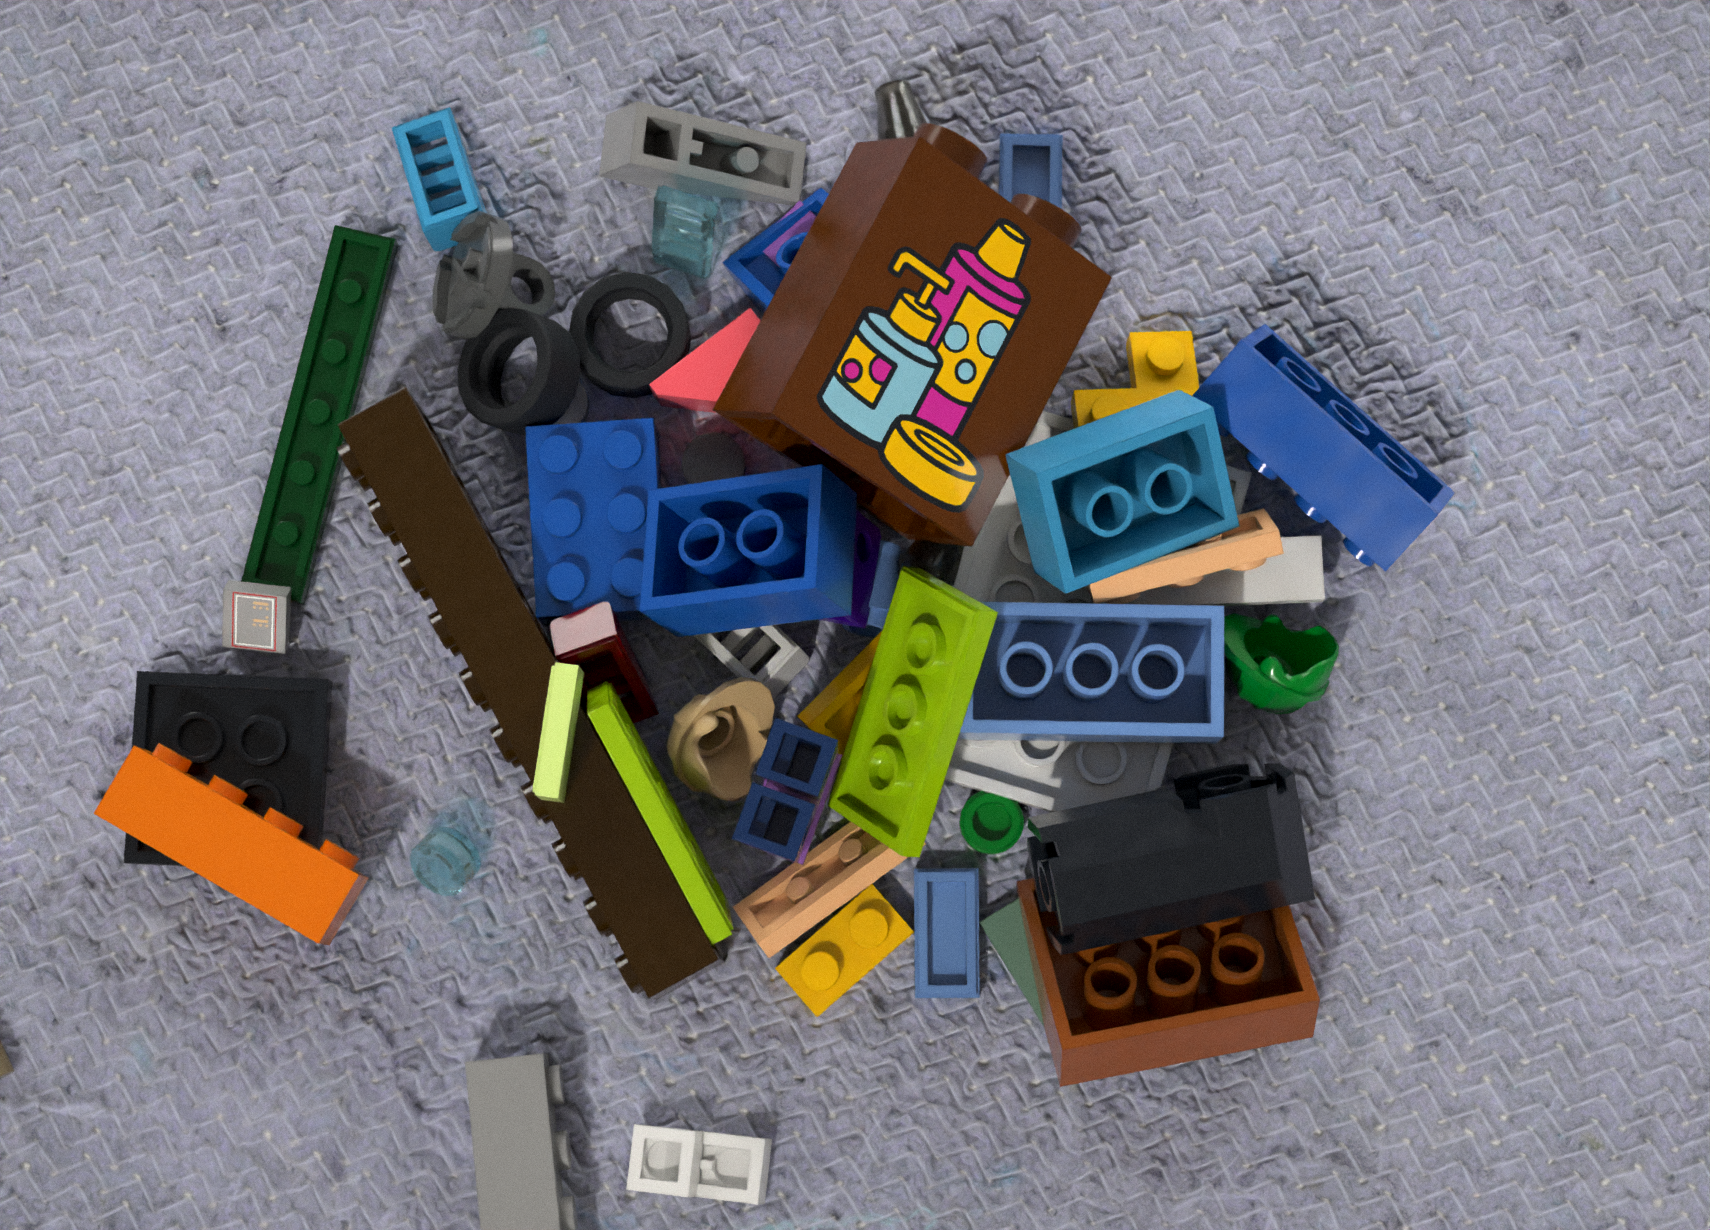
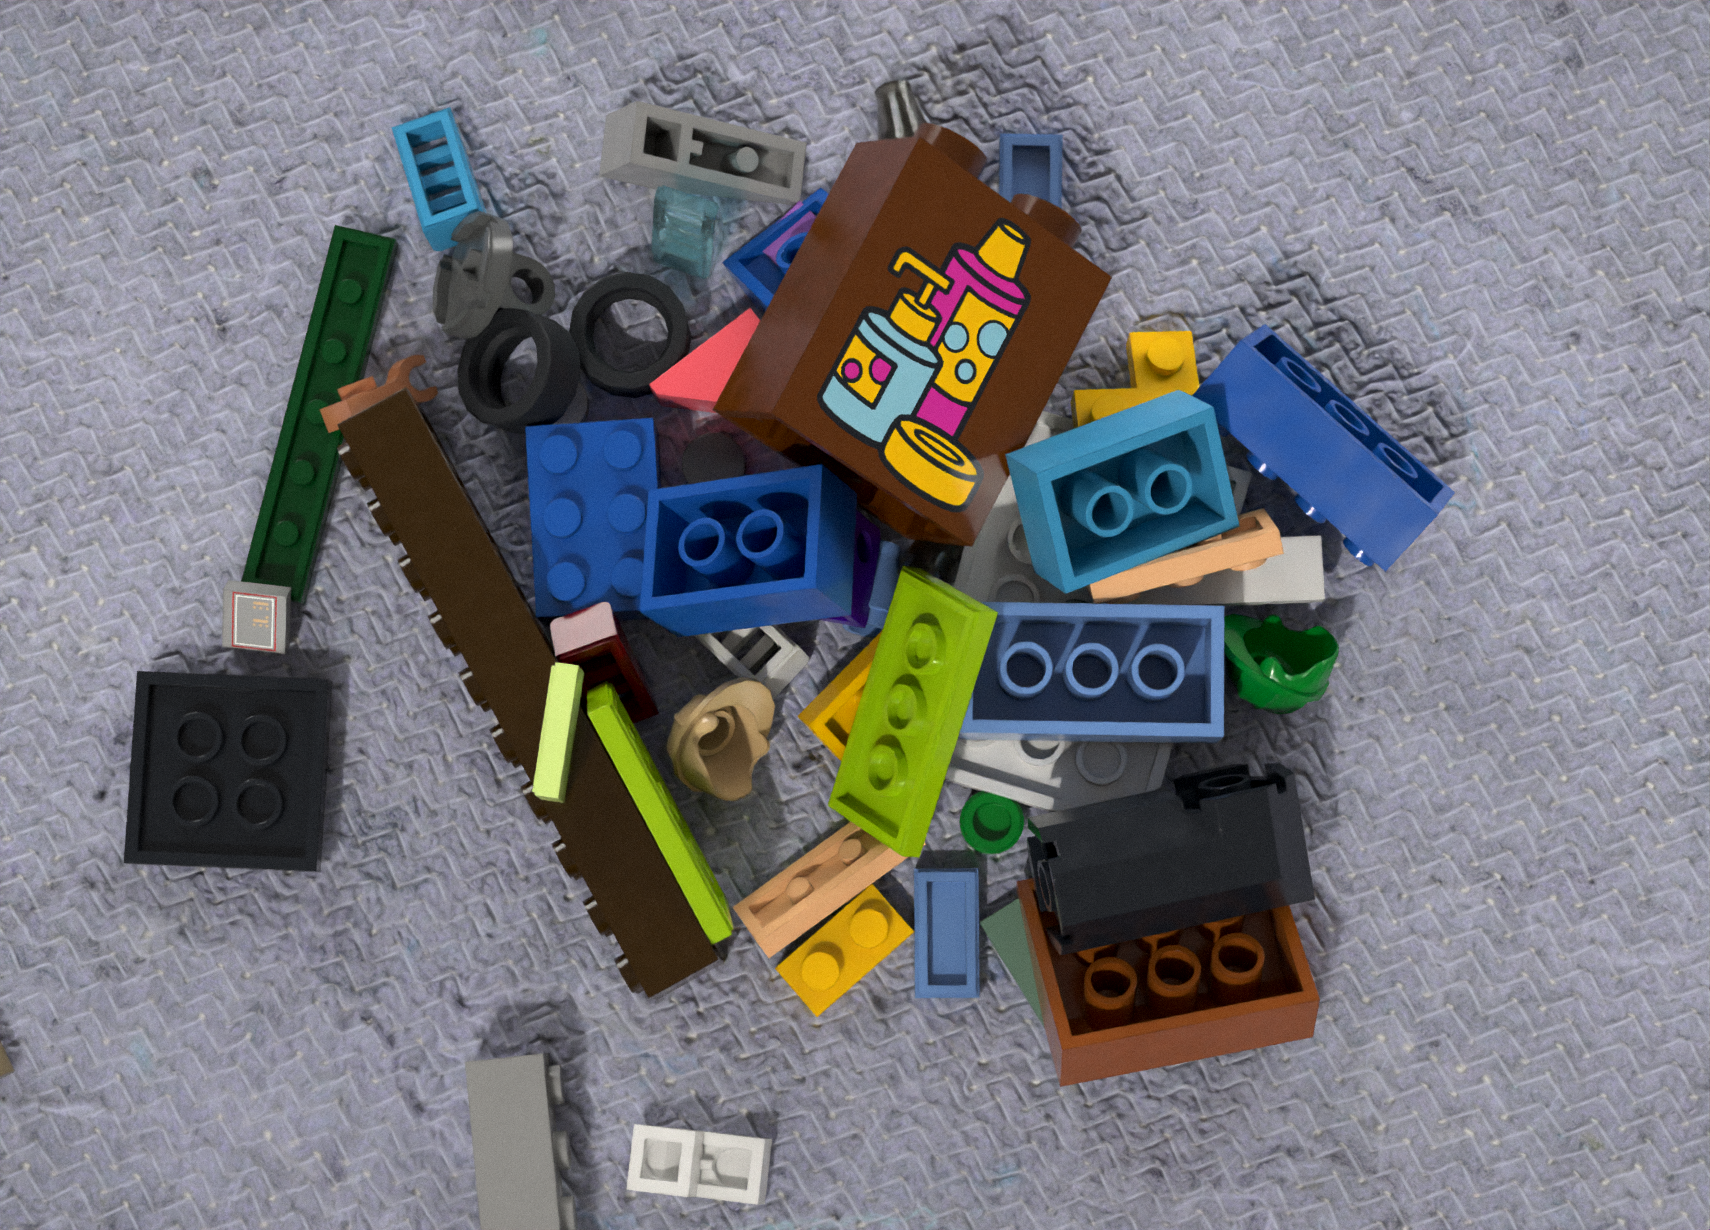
(231, 844): orange brick -> none
(365, 392): none -> nougat plate
(445, 861): clear light blue tile -> none
(797, 782): dark blue hips -> none

